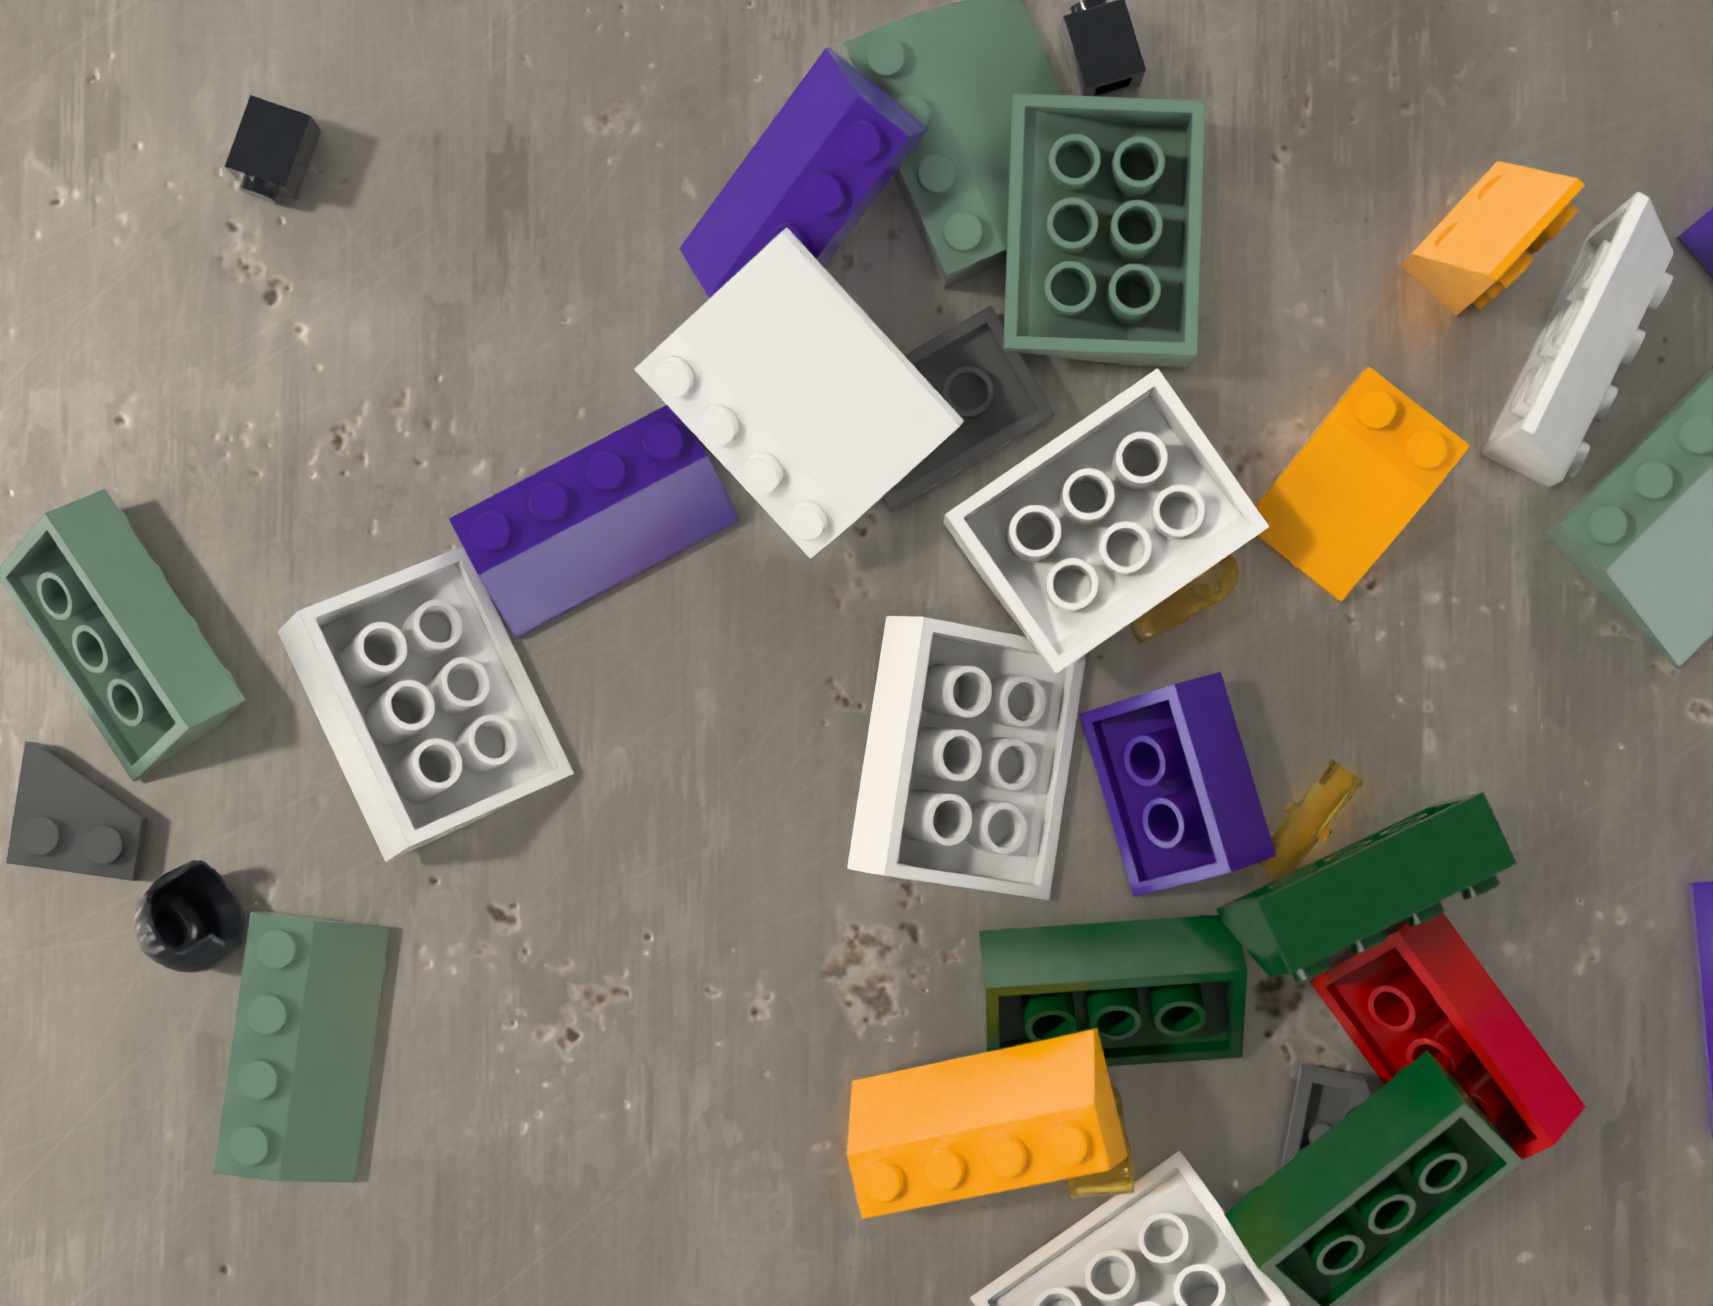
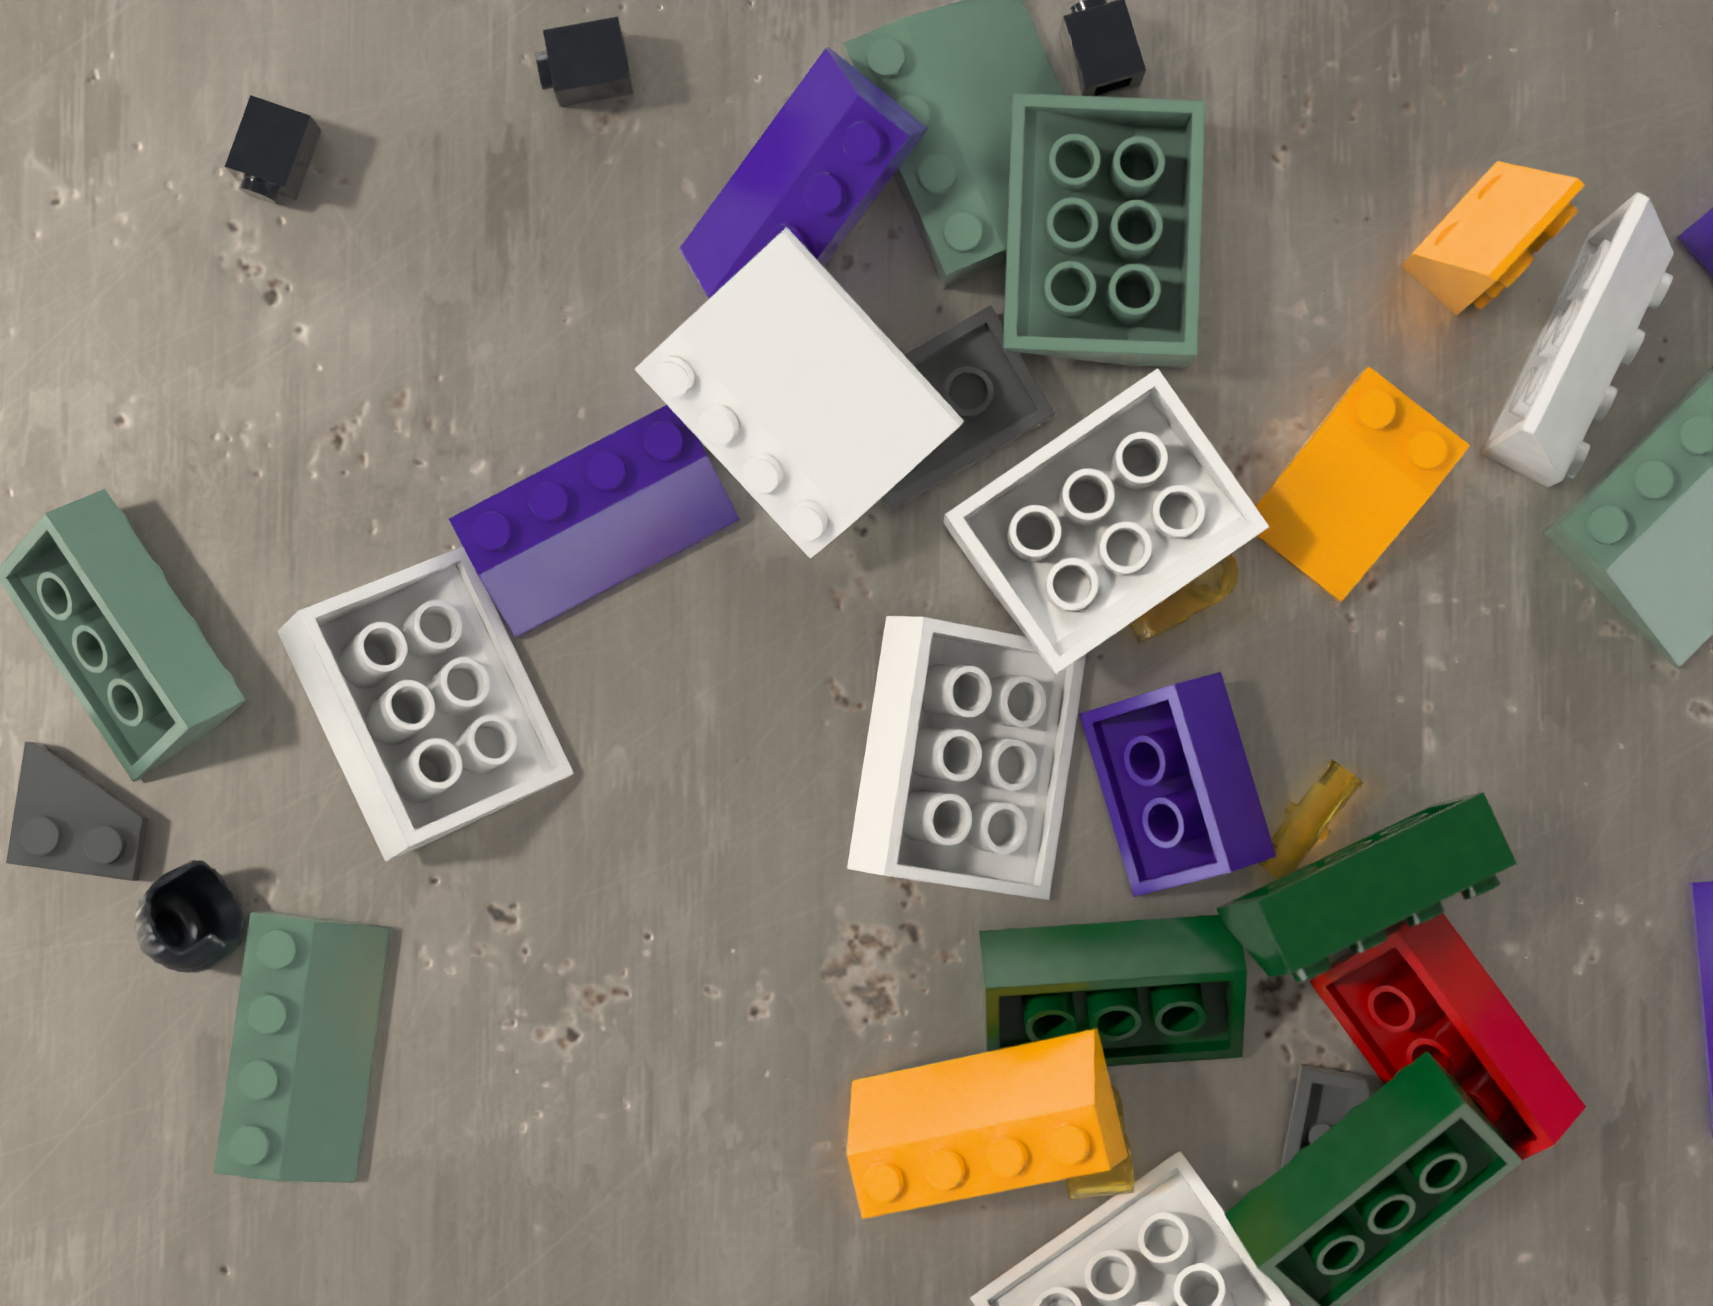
(585, 62): none -> black brick

